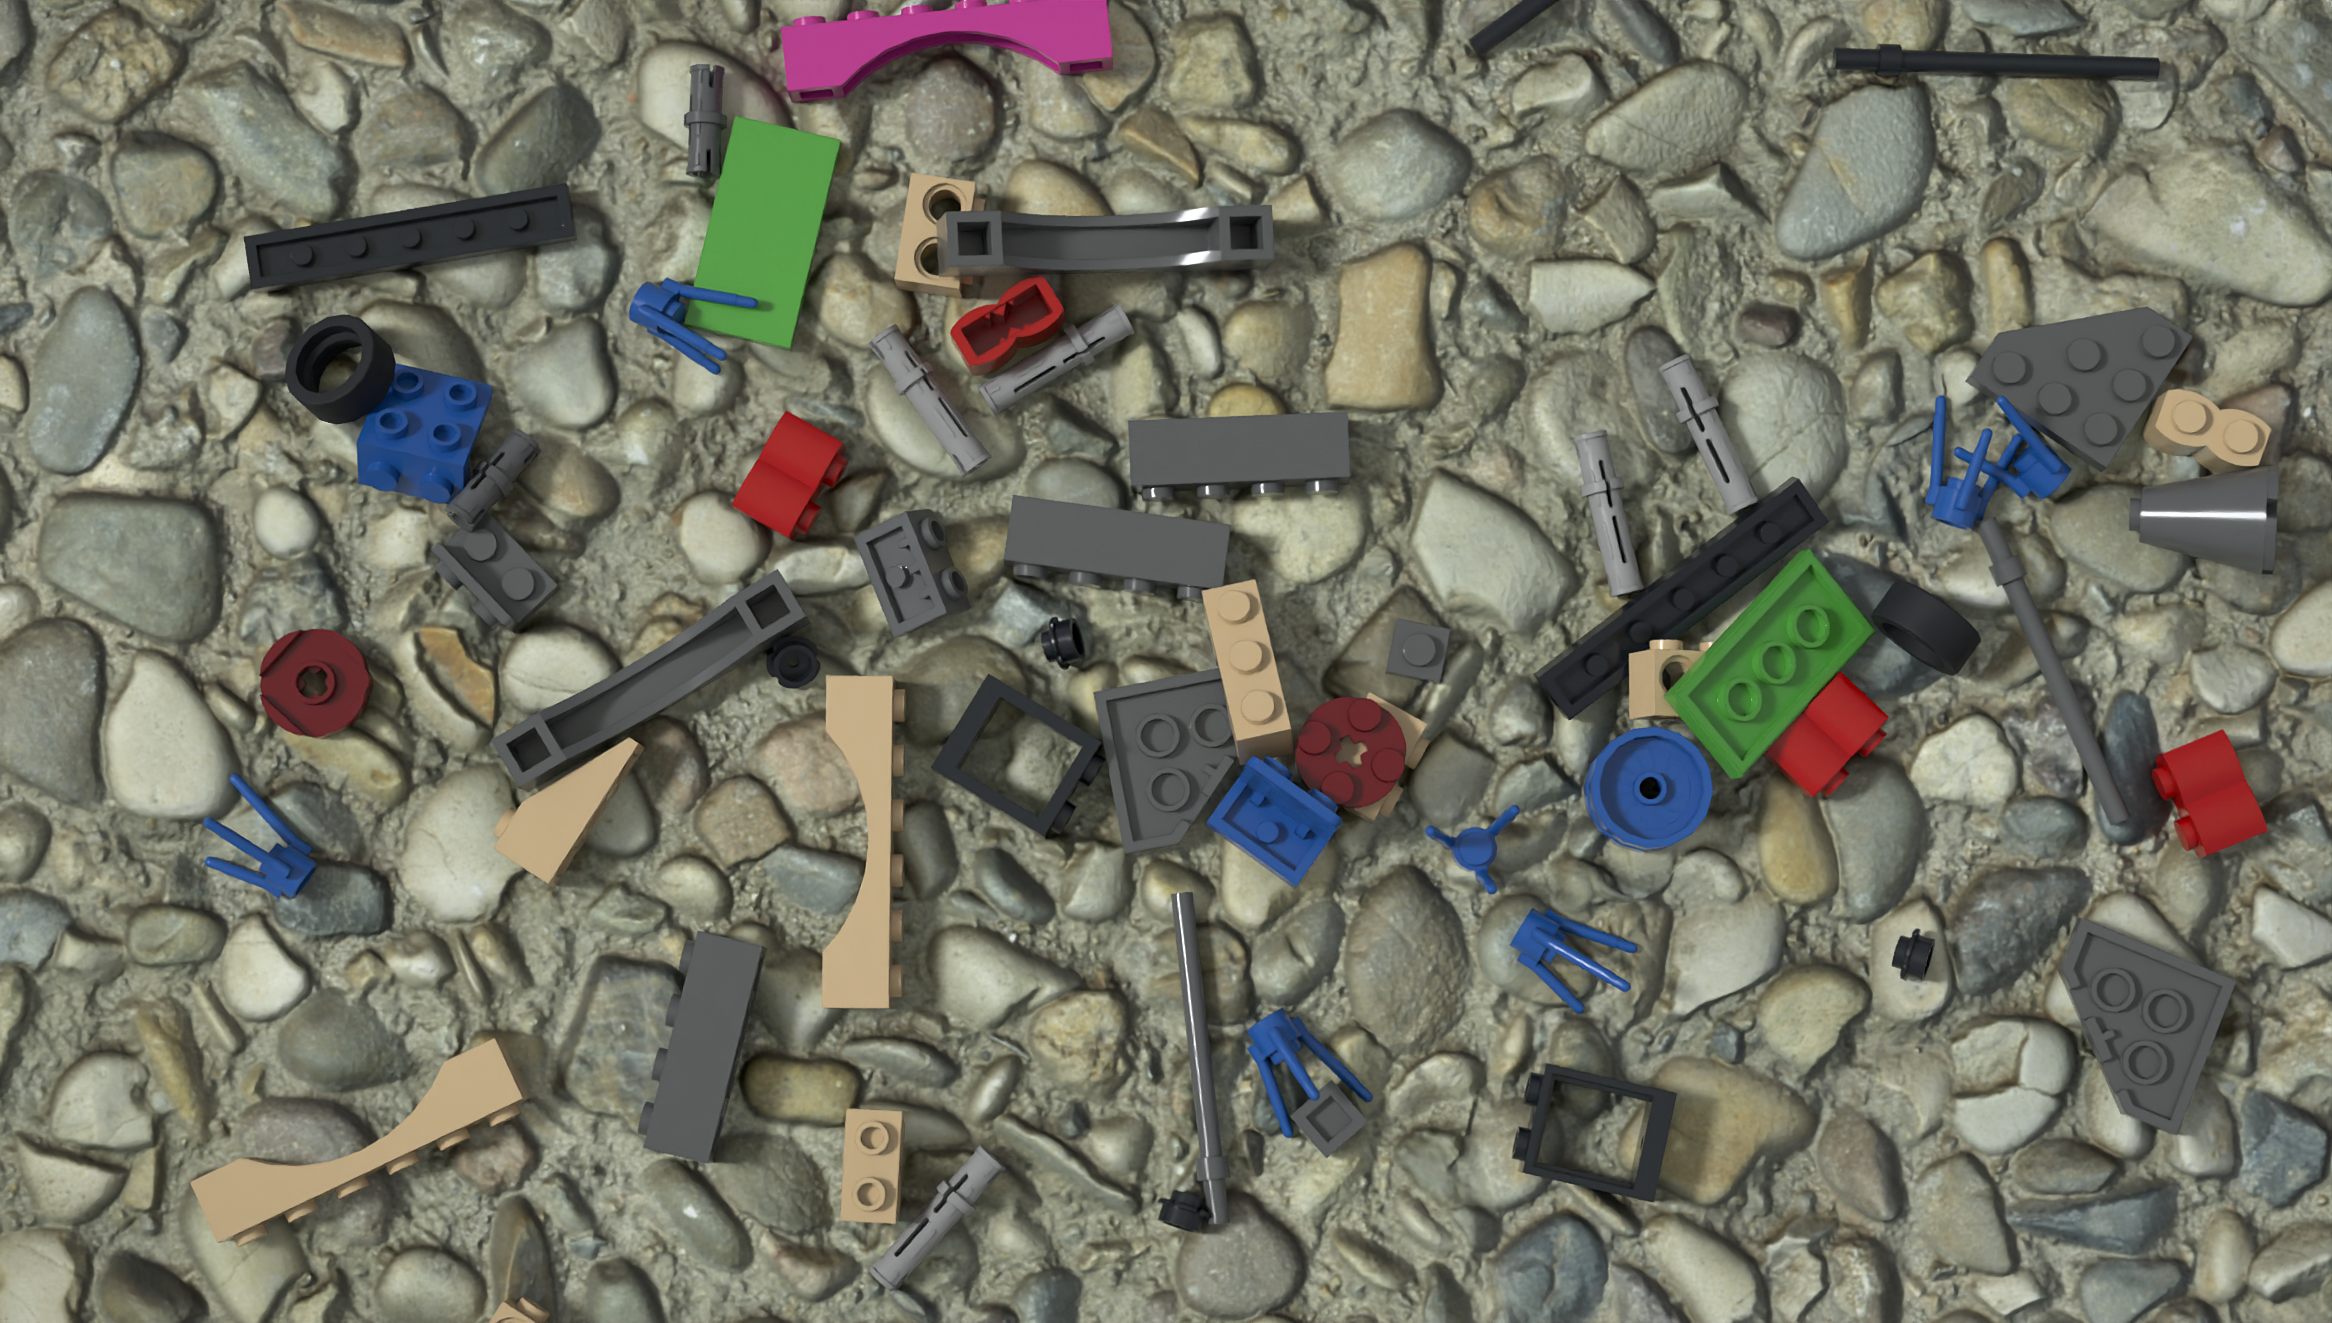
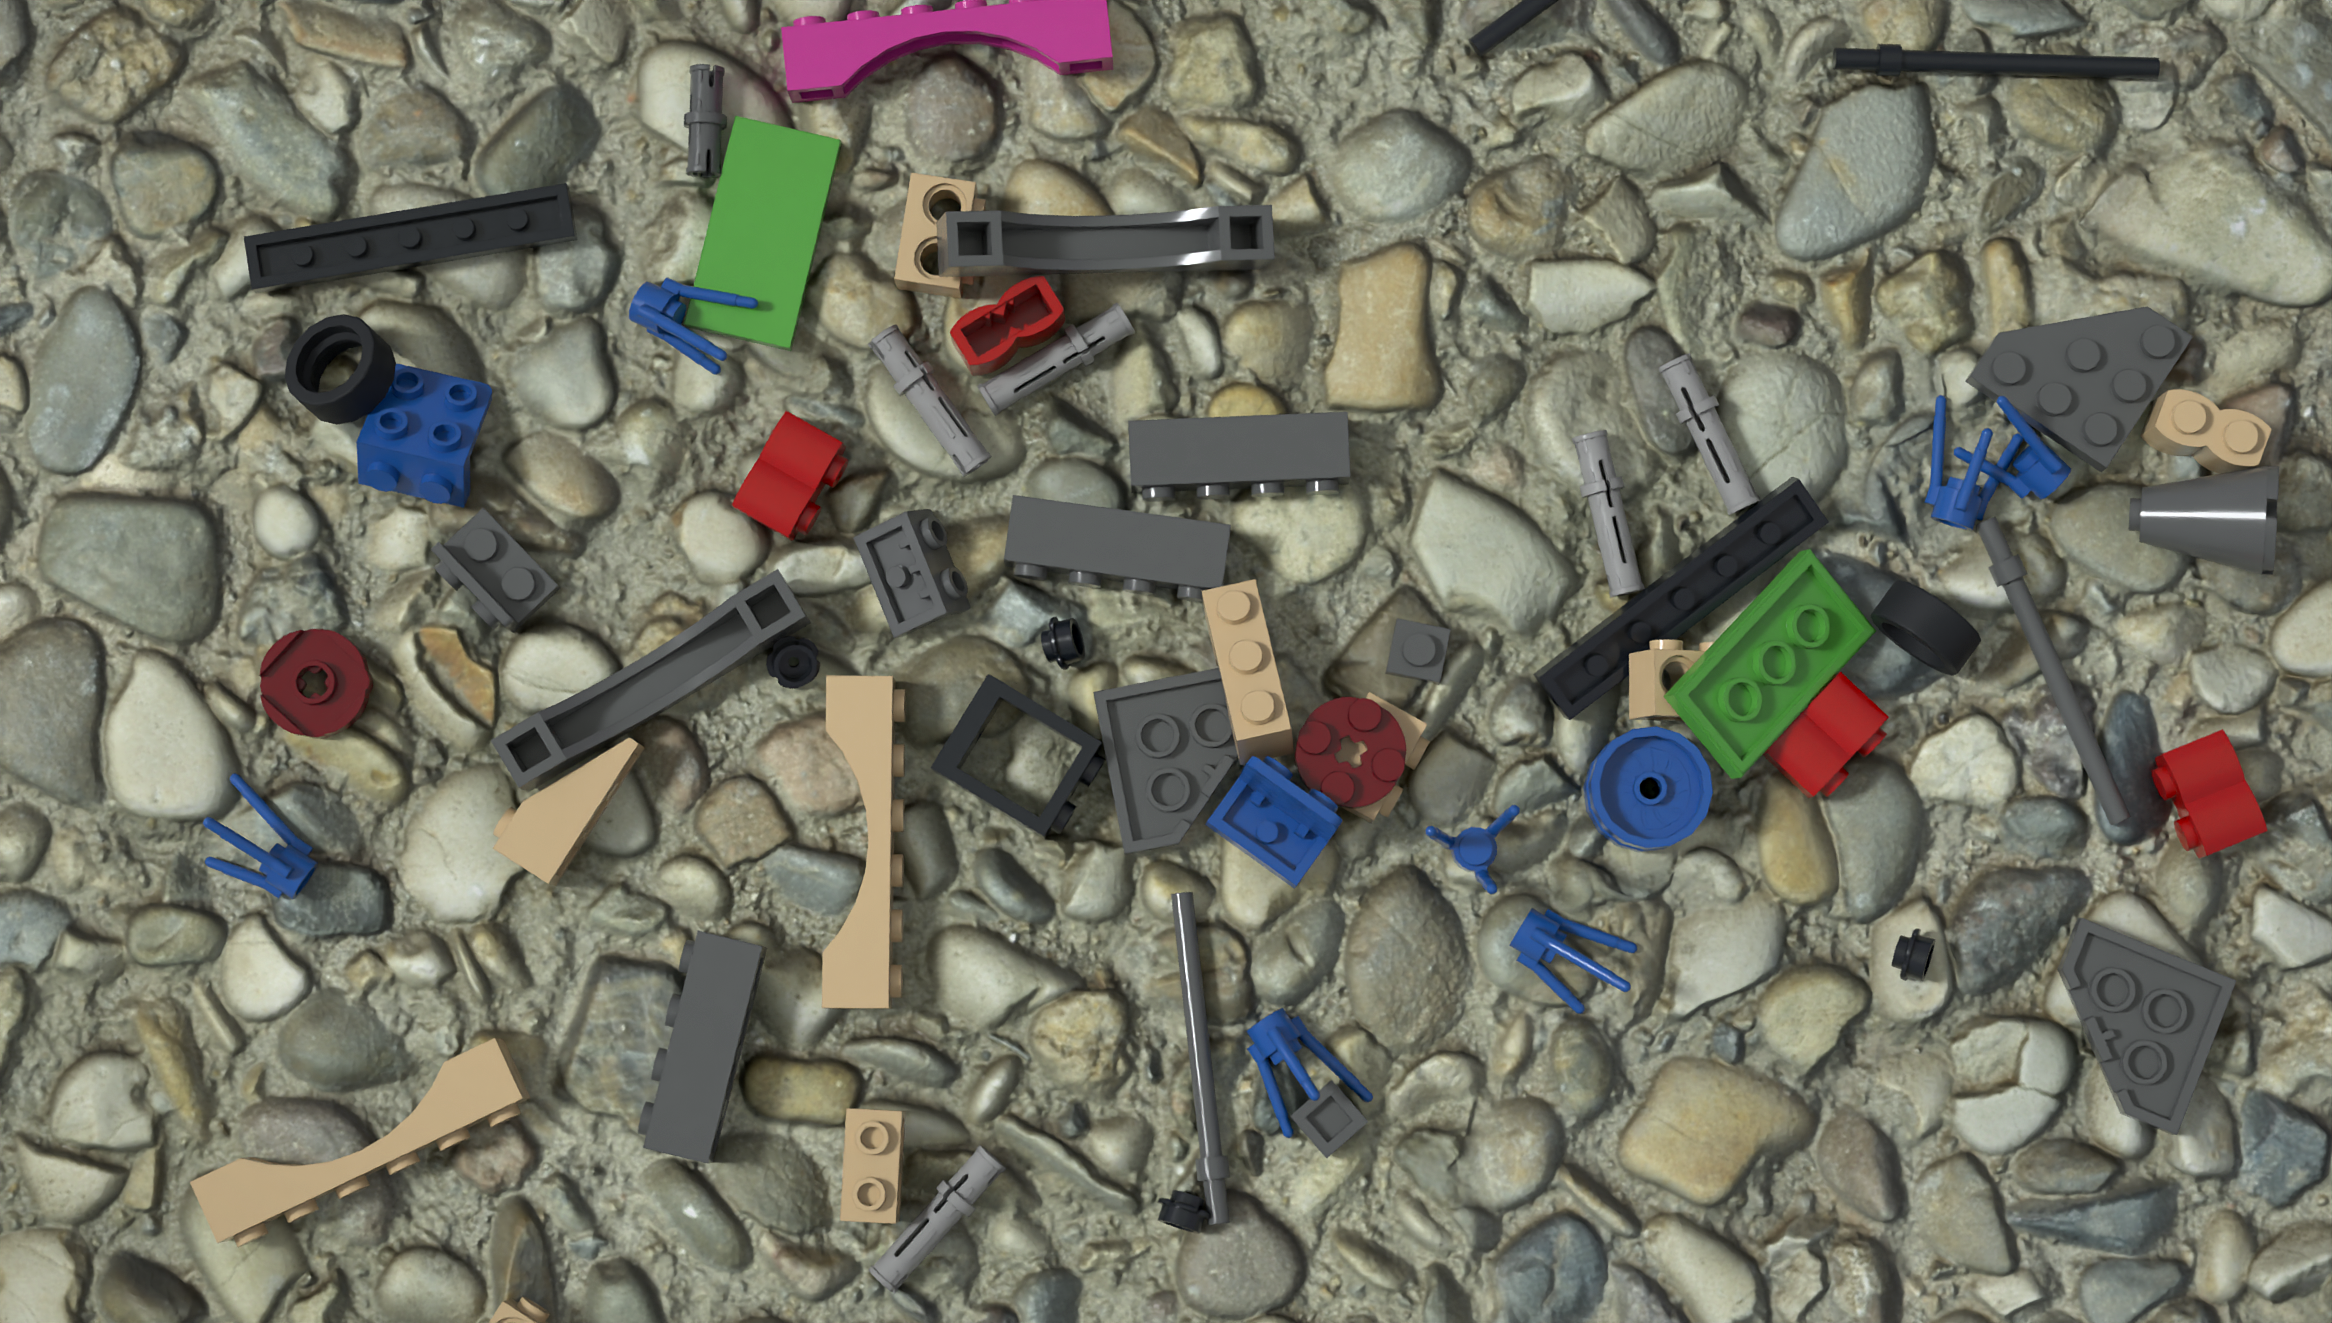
(492, 480): dark grey pin -> none
(1650, 1142): black window -> none

